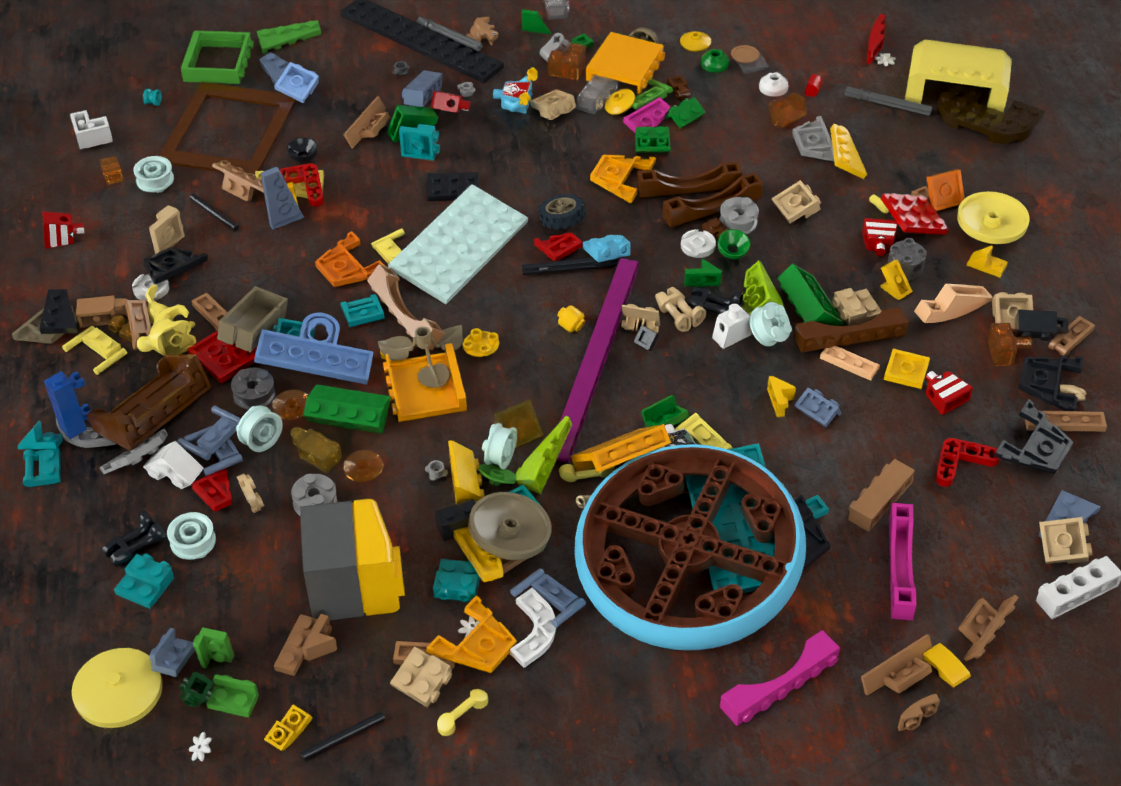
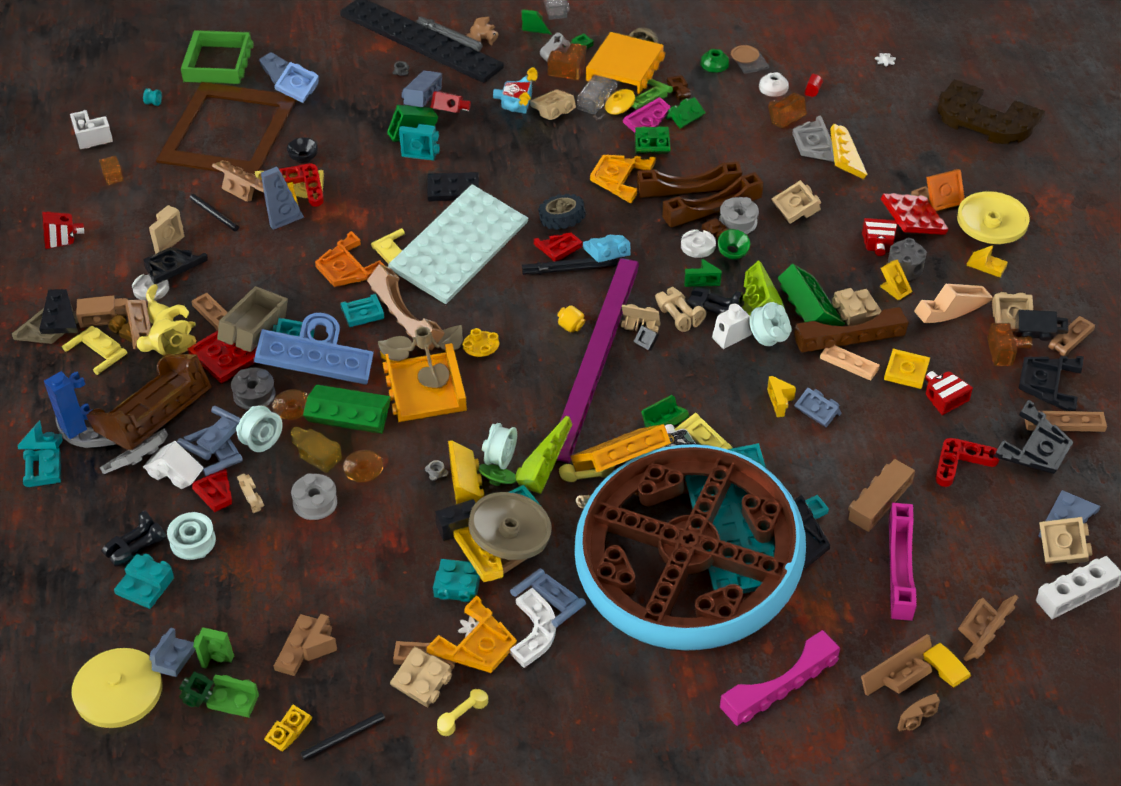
(153, 174): light aqua wheel -> none
(201, 746): white plant -> none
(288, 34): bright green wing -> none
(349, 560): piece -> none
(368, 123): medium nougat bracket -> none
(466, 89): light grey plate -> none
(523, 419): clear yellow slope -> none
(695, 41): yellow dish -> none
(876, 38): red slope -> none
(878, 203): light yellow arm -> none
(890, 101): dark grey axle -> none
(960, 65): light yellow slope -> none
(1072, 390): tan arm -> none

